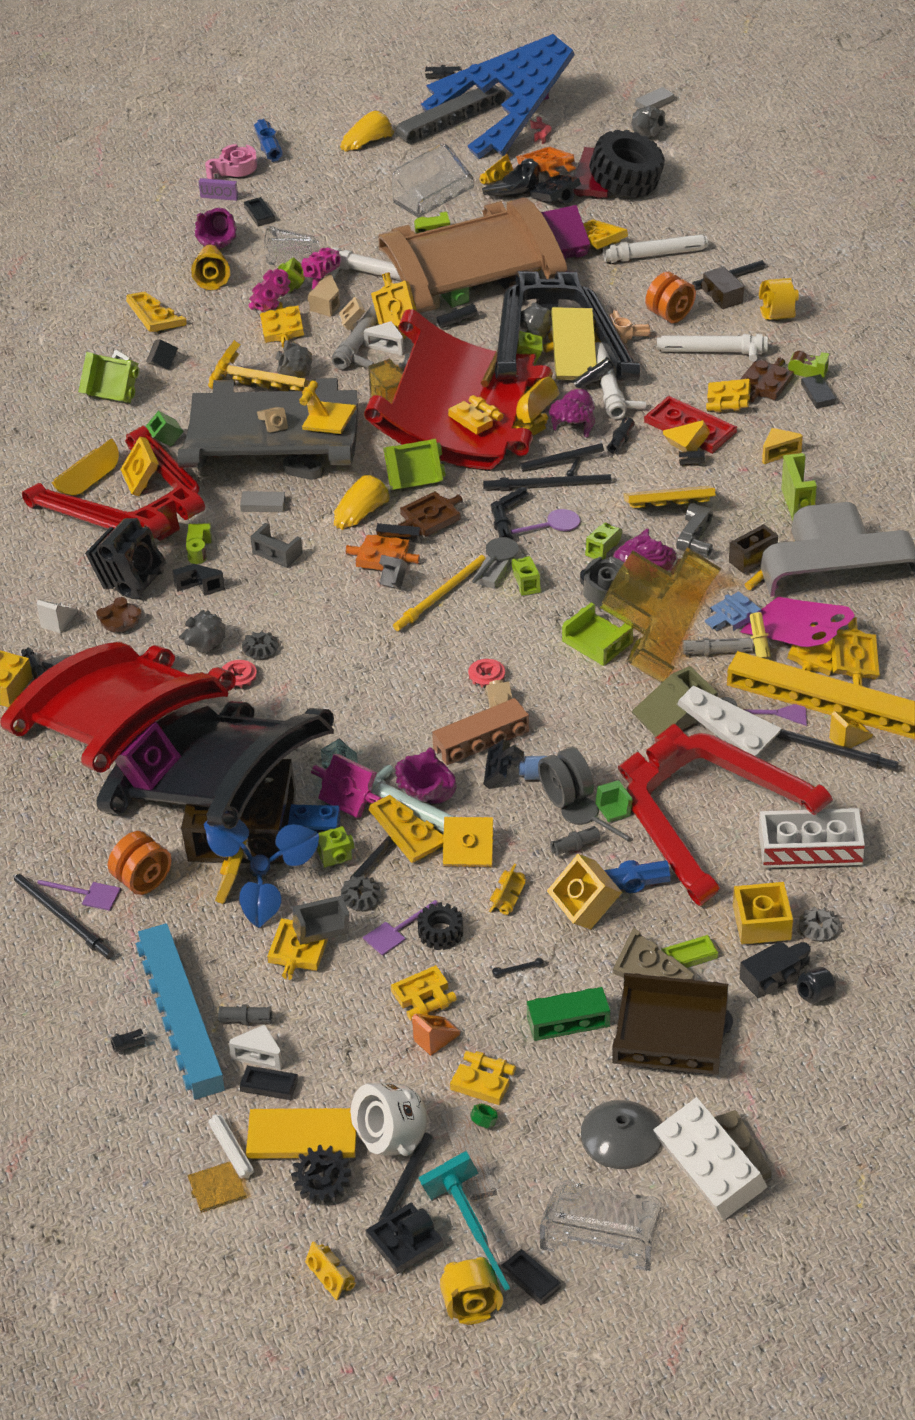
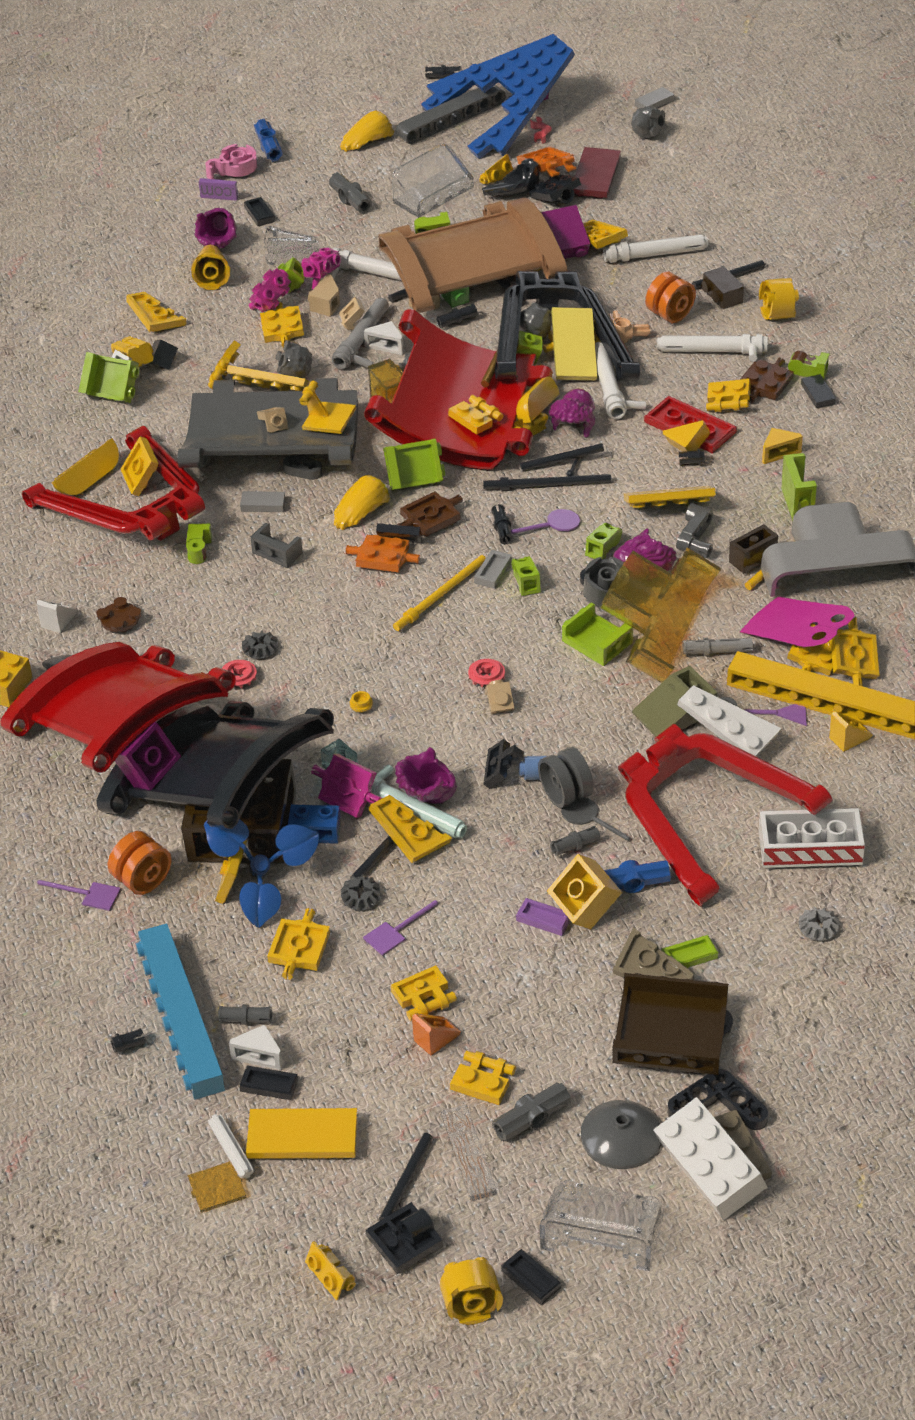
(36, 666): black axle -> none
(92, 940): black bar -> none
(126, 558): black piece -> none
(134, 348): none -> yellow brick
(164, 428): bright green brick -> none
(192, 575): black slope -> none
(204, 631): dark grey animal -> none
(321, 920): dark grey panel -> none
(330, 1169): black gear -> none
(335, 846): lime brick -> none
(350, 192): none -> dark grey piece
(361, 701): none -> yellow plate
(388, 1118): white piece -> none
(392, 301): yellow plate -> none
(393, 571): panel -> none
(444, 936): black tyre -> none
(449, 1178): teal piece -> none
(468, 841): yellow plate -> none
(480, 731): nougat brick -> none
(484, 1115): green tile -> none
(498, 549): dark grey piece -> none
(498, 972): black hinge -> none
(510, 882): yellow hinge -> none
(511, 498): black axle -> none
(531, 1111): none -> dark grey piece
(543, 916): none -> medium lavender tile
(568, 1013): green brick -> none
(593, 373): black pin -> none
(613, 801): bright green panel -> none
(621, 435): black pin -> none
(627, 163): black tyre -> none
(723, 1093): none -> black beam
(734, 609): medium blue piece -> none
(759, 636): light yellow axle -> none
(762, 913): yellow brick -> none
(774, 967): black hinge -> none
(816, 985): black head -> none
(872, 759): black bar -> none

